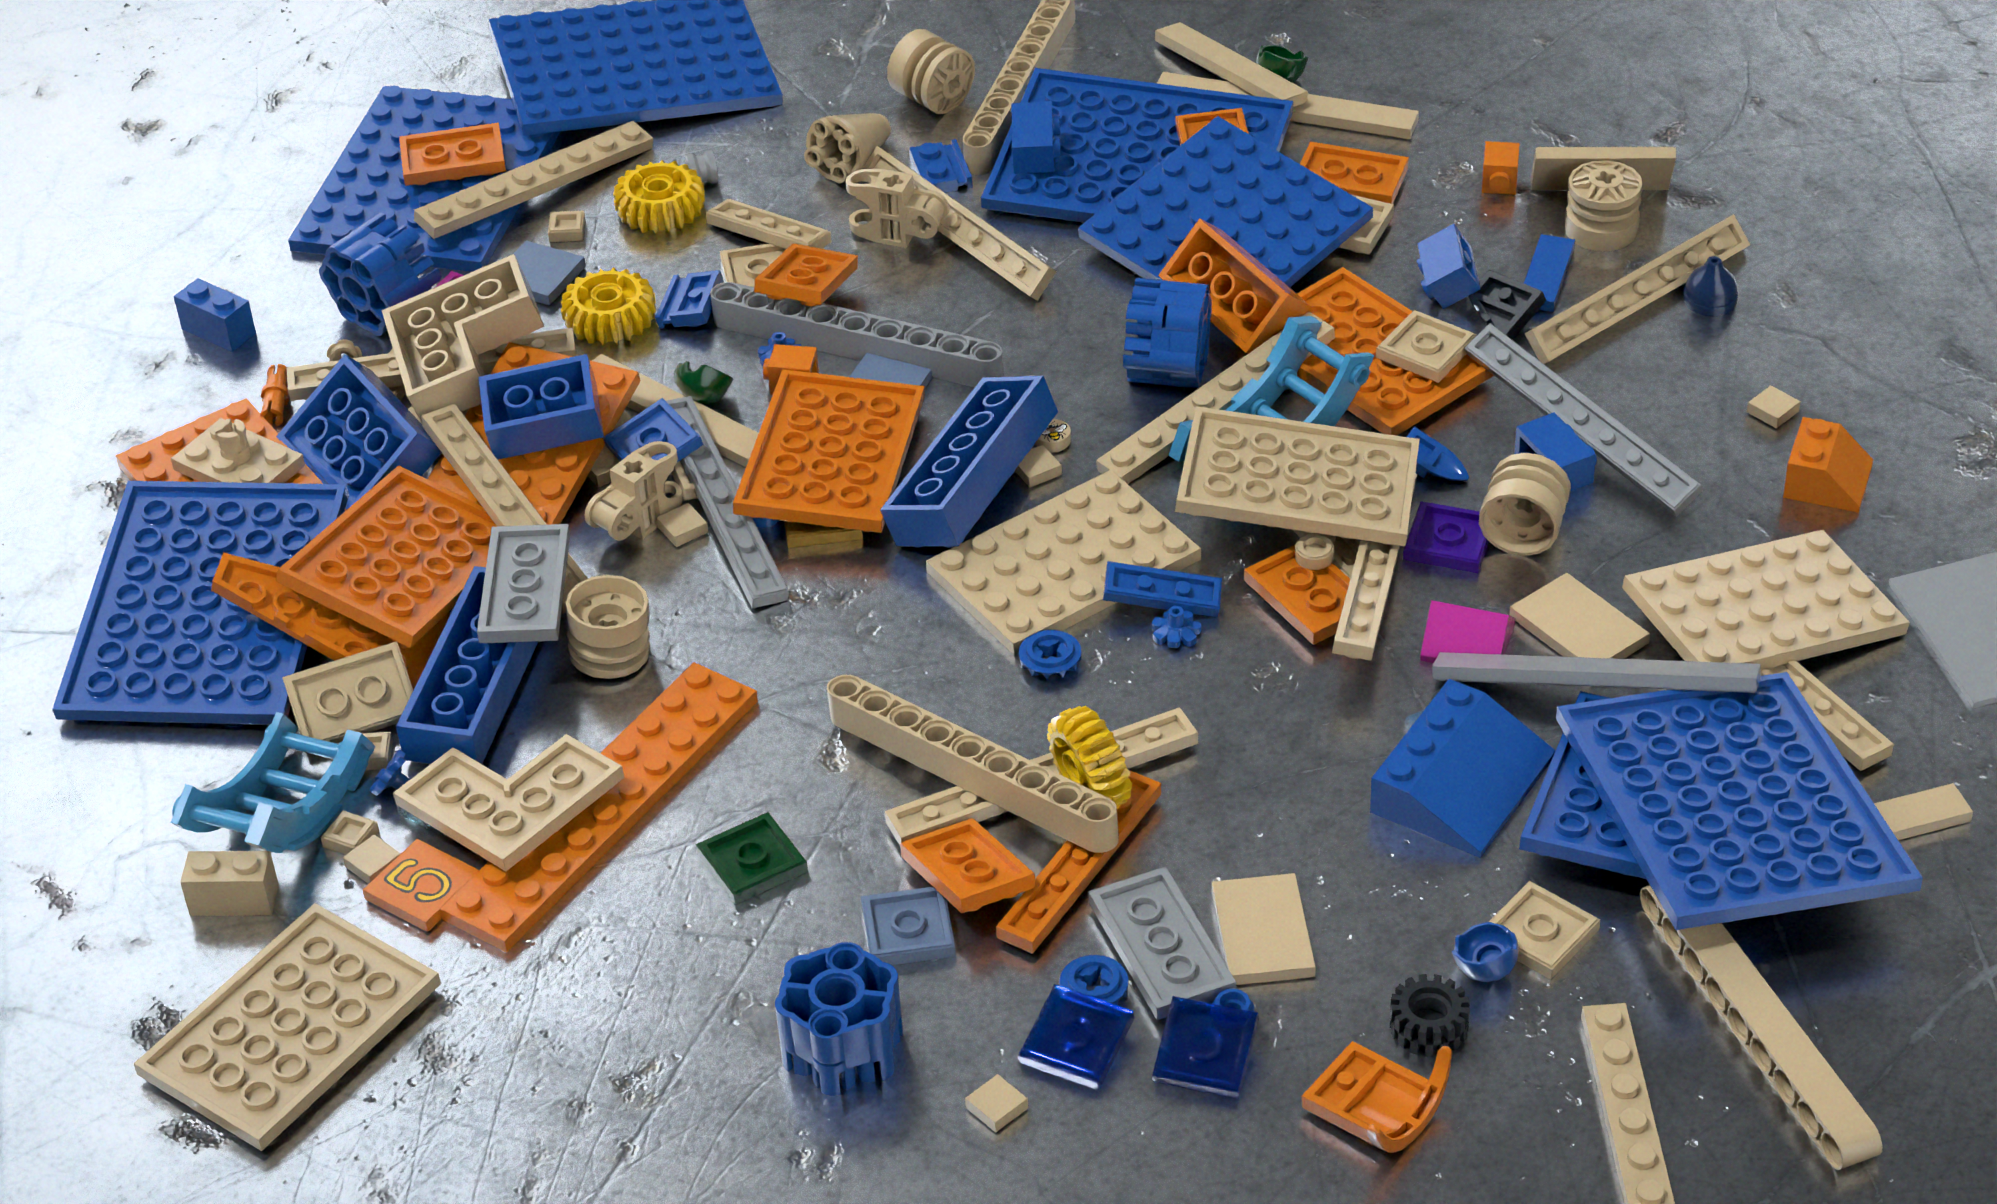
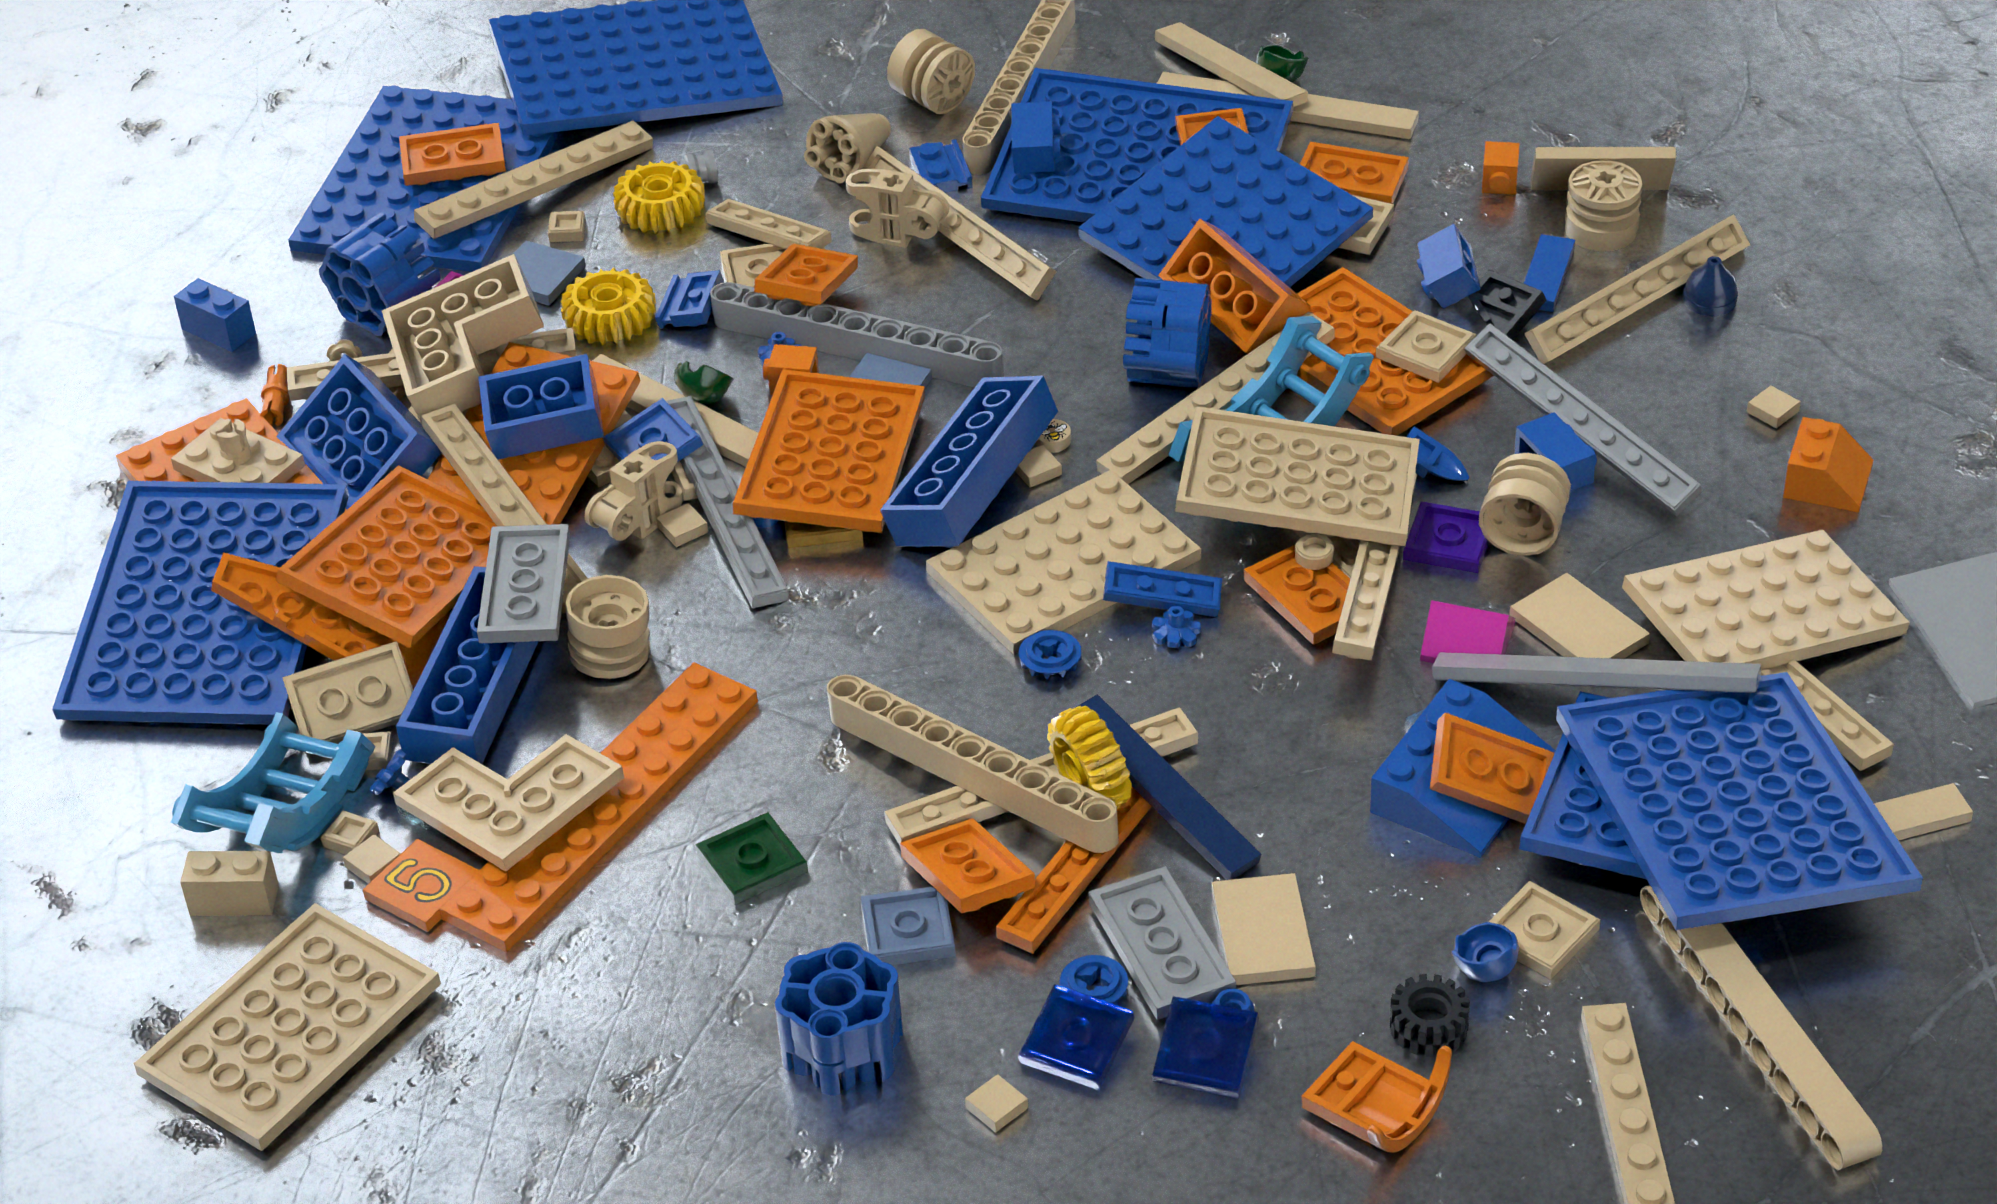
(1177, 800): none -> dark blue tile
(1487, 767): none -> orange plate

